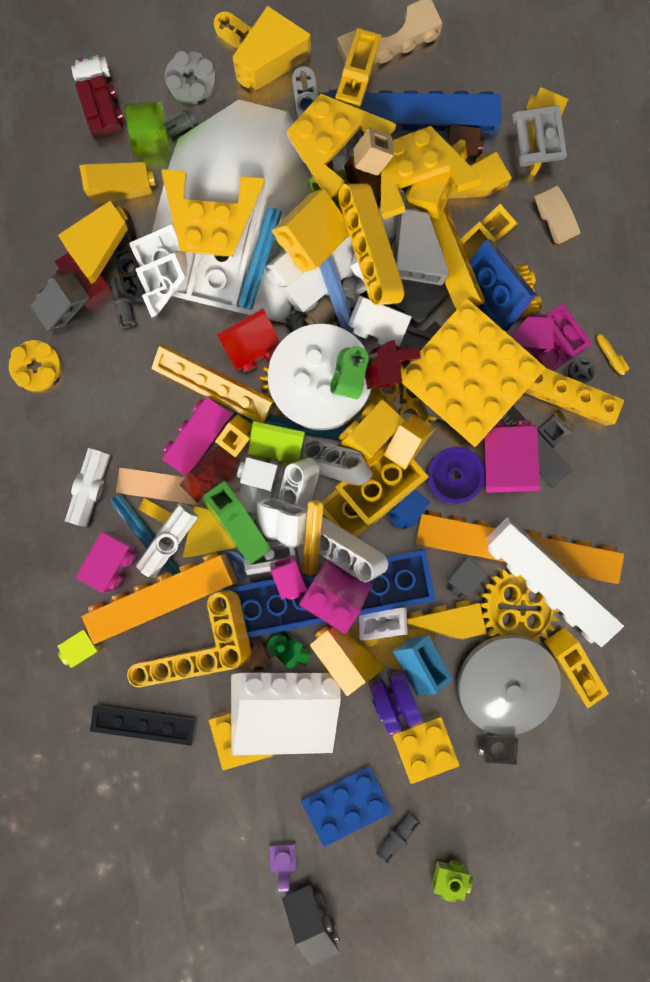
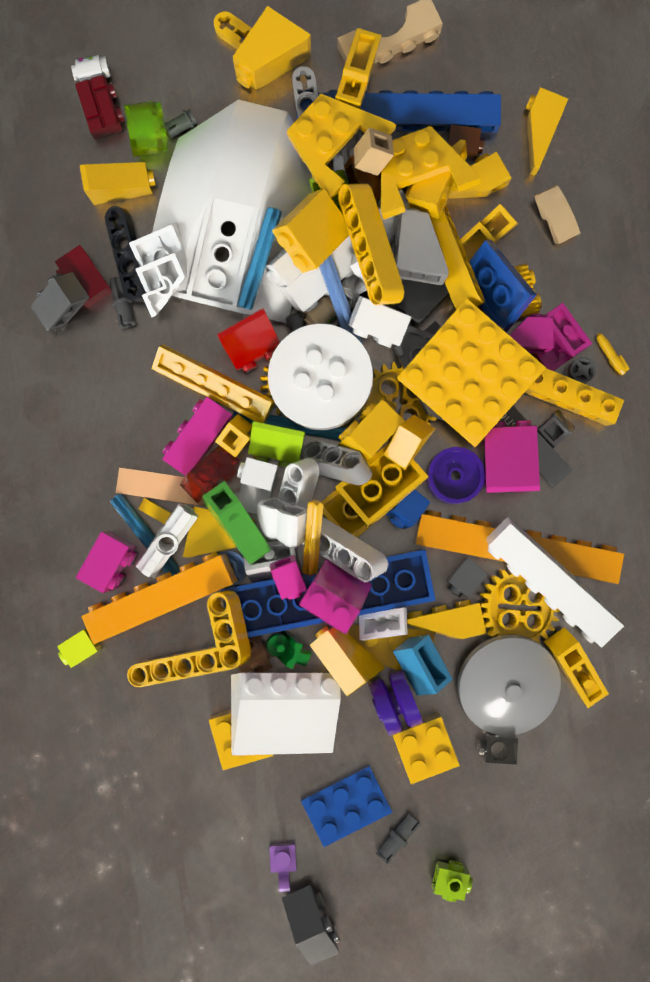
(23, 356): yellow plate -> none
(87, 487): white piece -> none
(95, 239): yellow slope -> none
(142, 725): black plate -> none
(186, 63): light grey plate -> none
(209, 225): yellow wing -> none
(349, 376): bright green piece -> none
(385, 362): dark red brick -> none
(548, 135): light grey plate -> none

